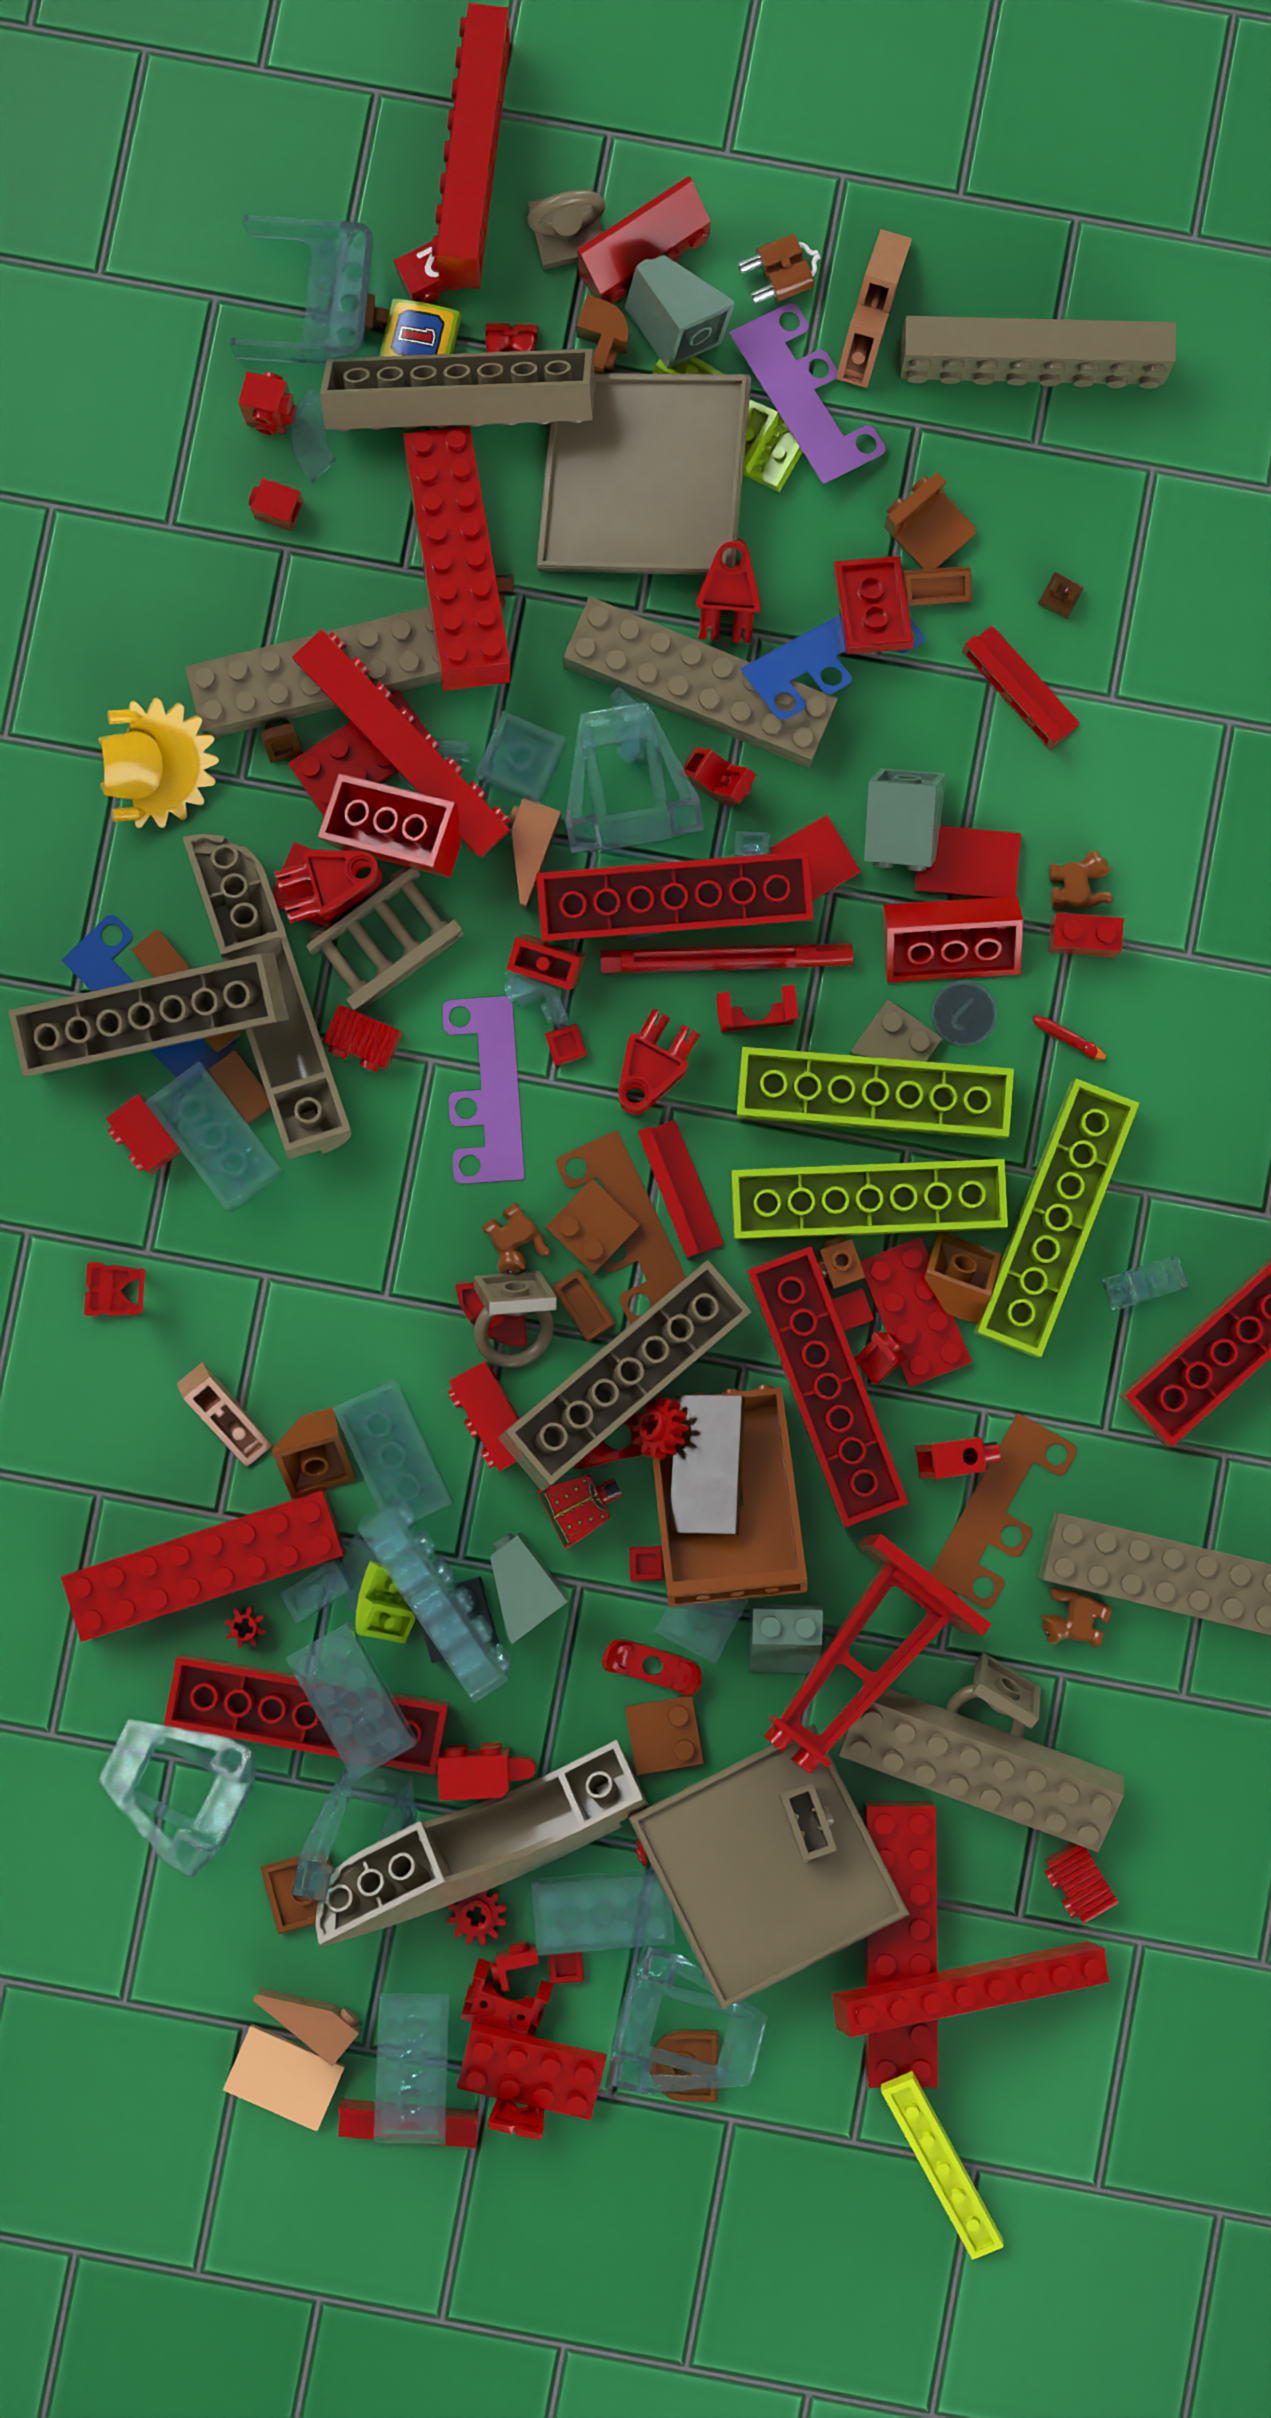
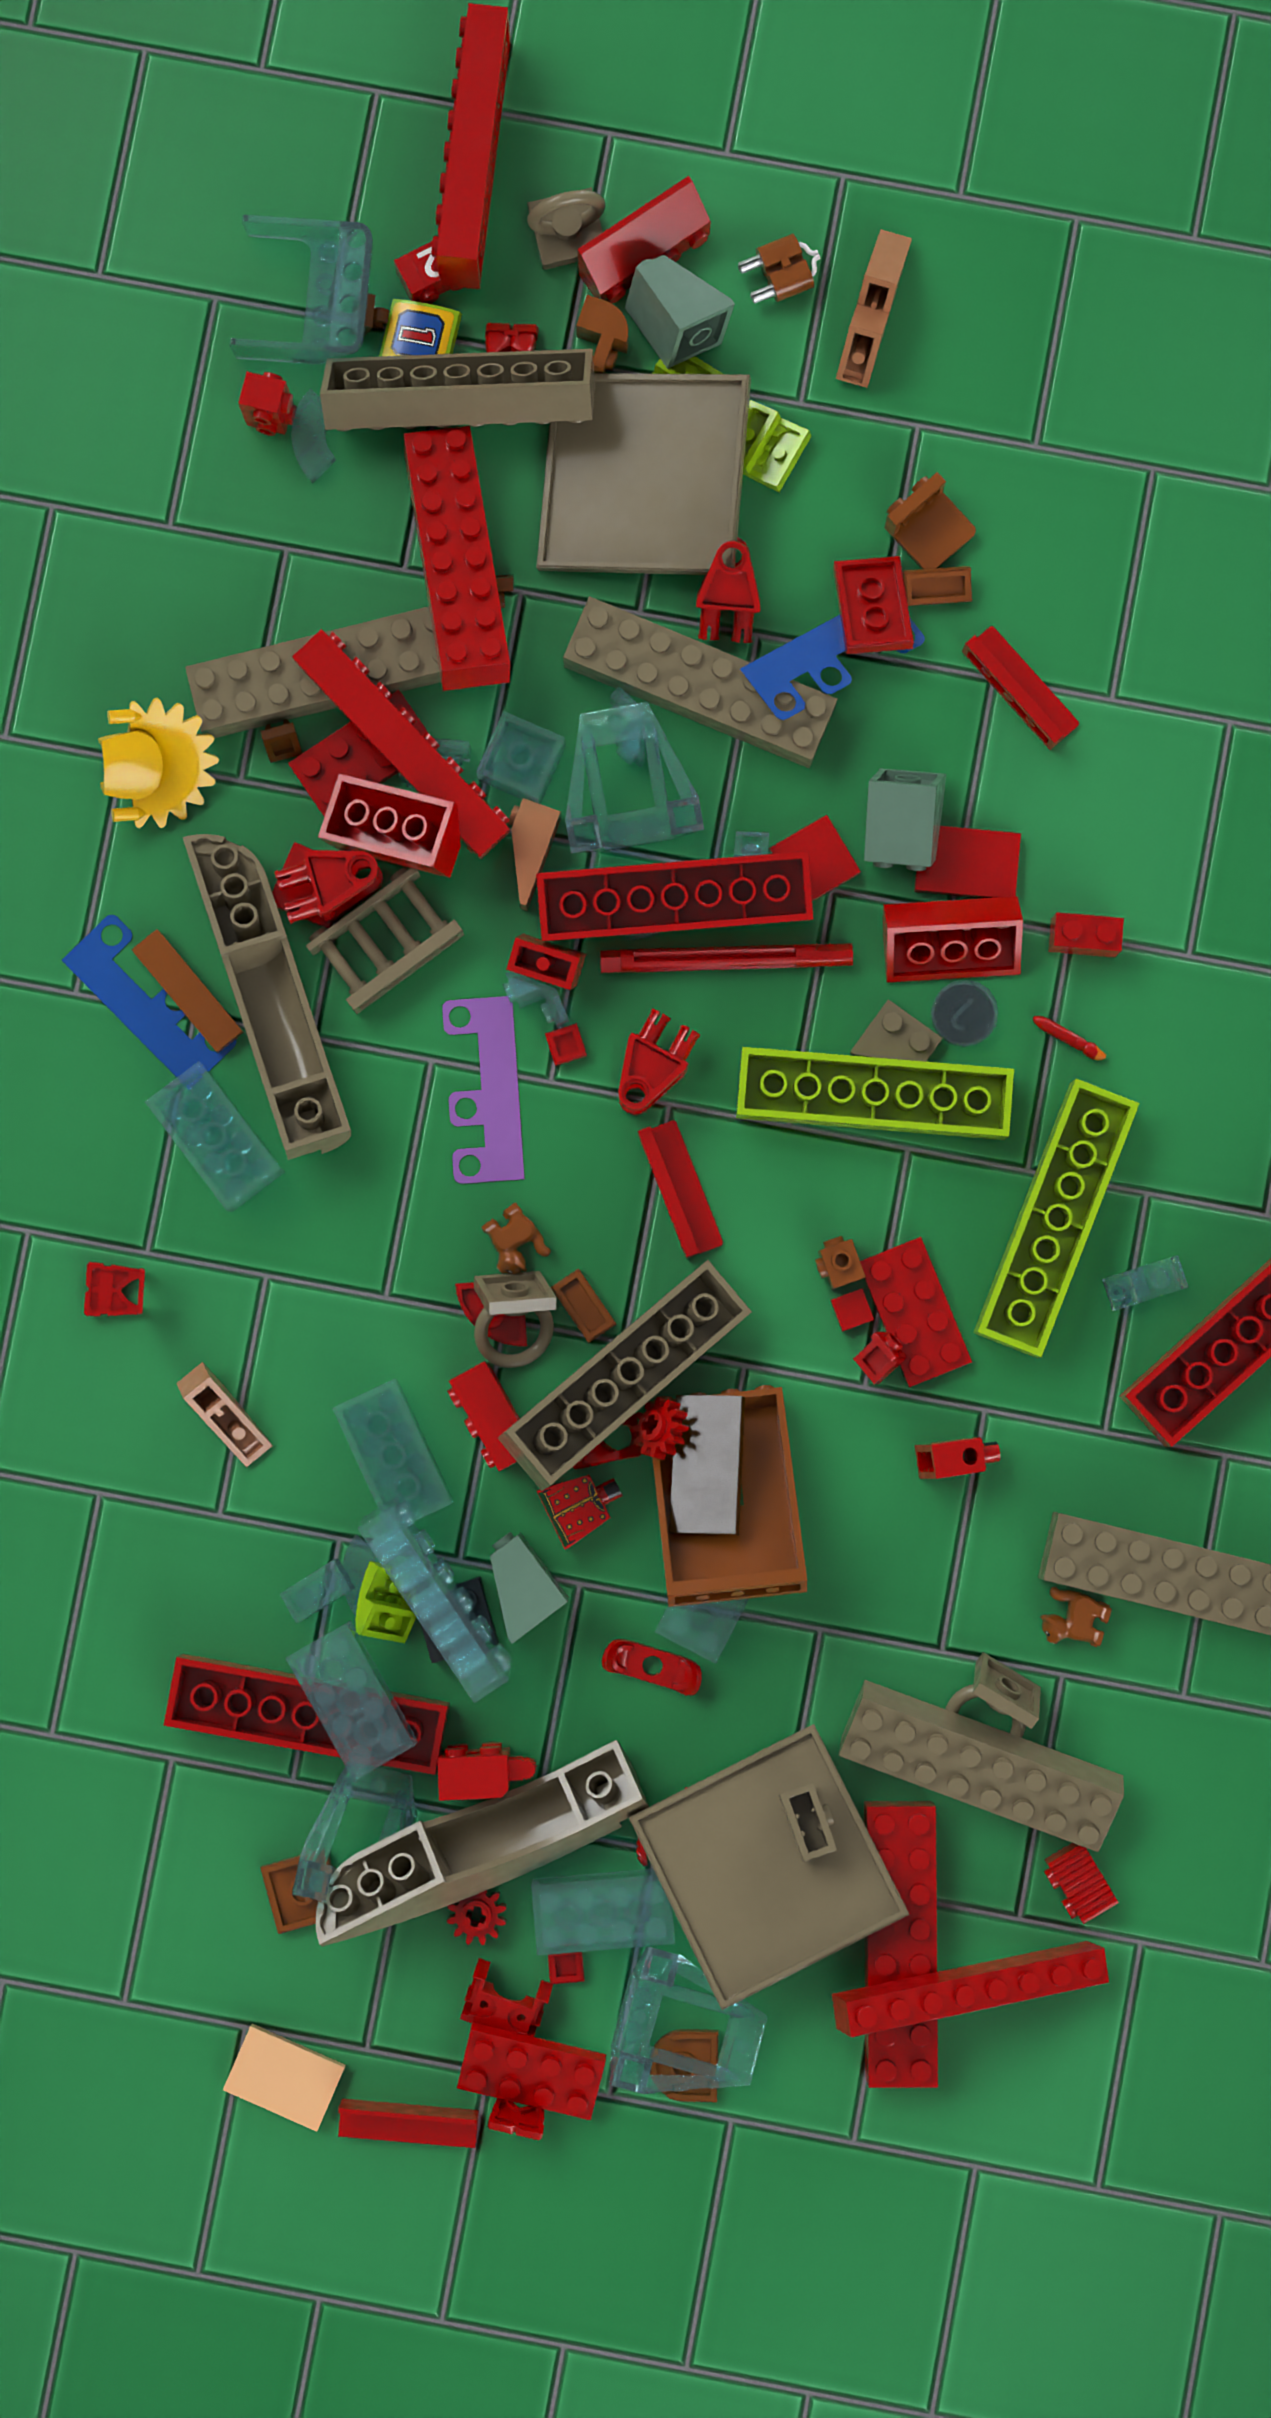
(142, 1134): red brick -> none
(148, 1014): dark tan brick -> none
(200, 1837): clear light blue windscreen -> none
(203, 1565): red brick -> none
(241, 1086): dark orange tile -> none
(254, 1622): red gear -> none
(275, 504): red brick -> none
(314, 1454): dark orange slope -> none
(314, 2022): nougat slope -> none
(362, 1038): red brick -> none
(412, 2068): clear light blue brick -> none
(519, 1955): red bracket -> none
(592, 1226): dark orange plate -> none
(646, 1563): red tile -> none
(649, 1243): dark orange piece -> none
(664, 1734): dark orange plate -> none
(717, 777): red brick -> none
(780, 1013): red piece -> none
(784, 1637): sand green slope -> none
(794, 397): medium lavender piece -> none
(827, 1387): red brick -> none
(869, 1199): lime brick -> none
(940, 1607): red piece -> none
(942, 2165): neon yellow plate -> none
(962, 1276): dark orange slope -> none
(985, 1512): dark orange piece -> none
(1037, 351): dark tan brick -> none
(1060, 595): reddish brown tile -> none
(1075, 883): dark orange animal -> none

